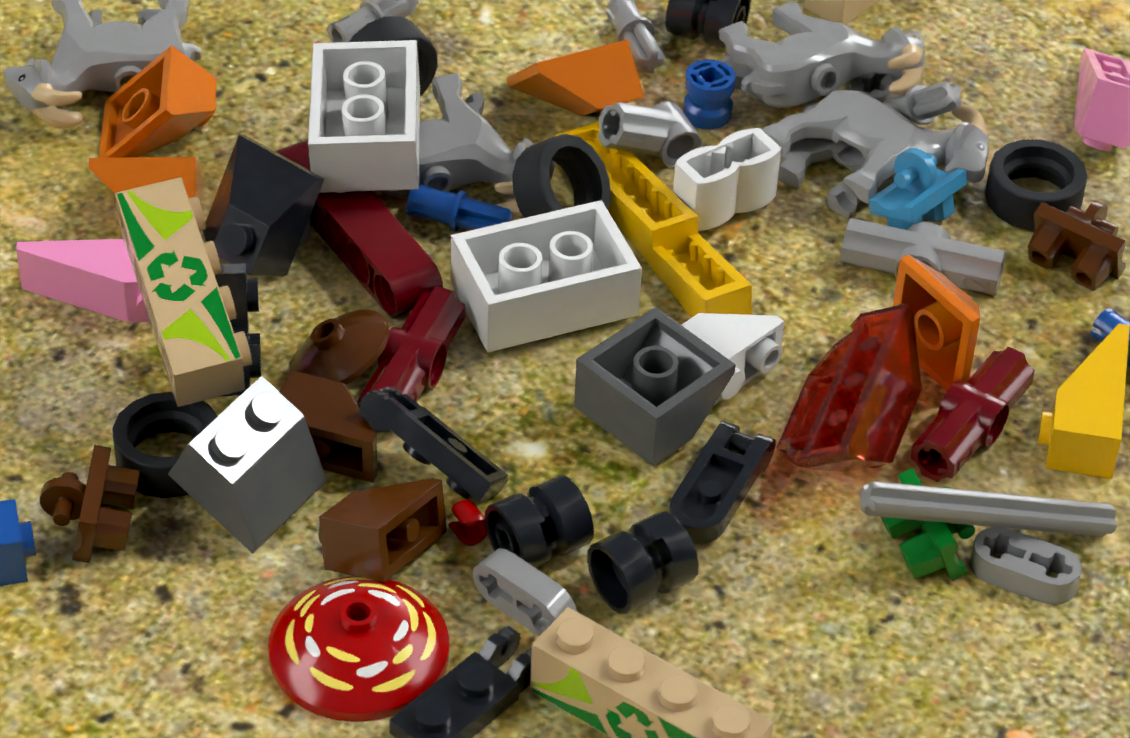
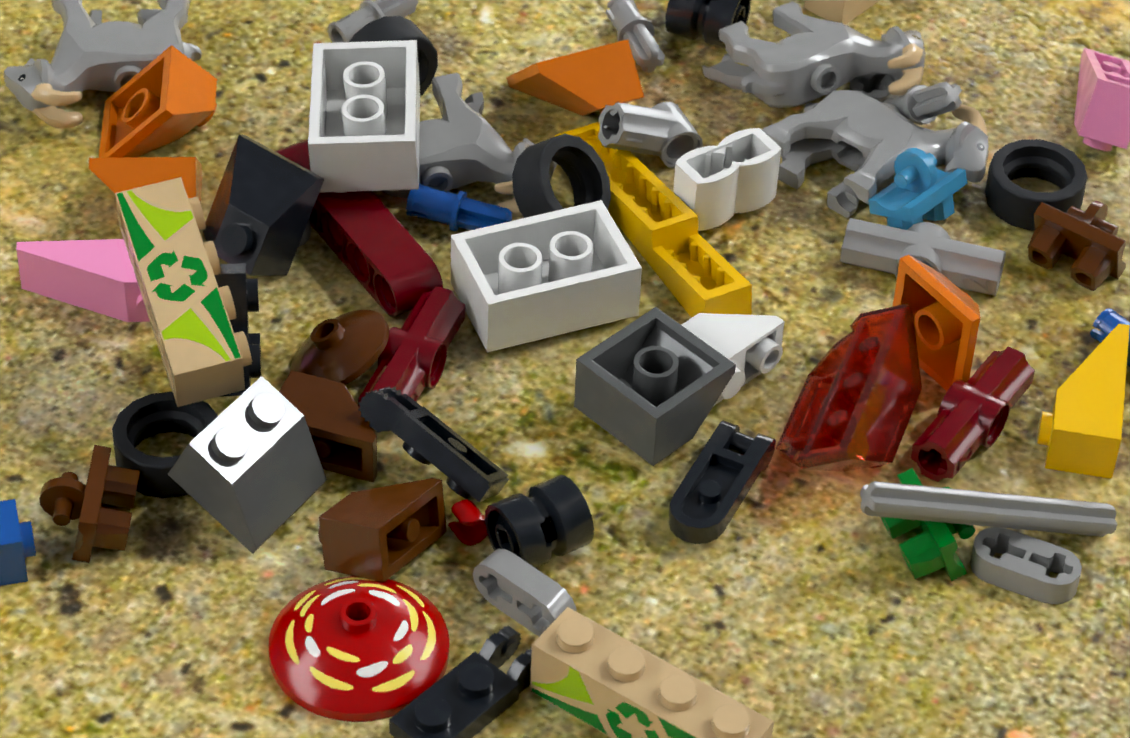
(644, 561): black wheel -> none
(709, 93): blue wheel -> none

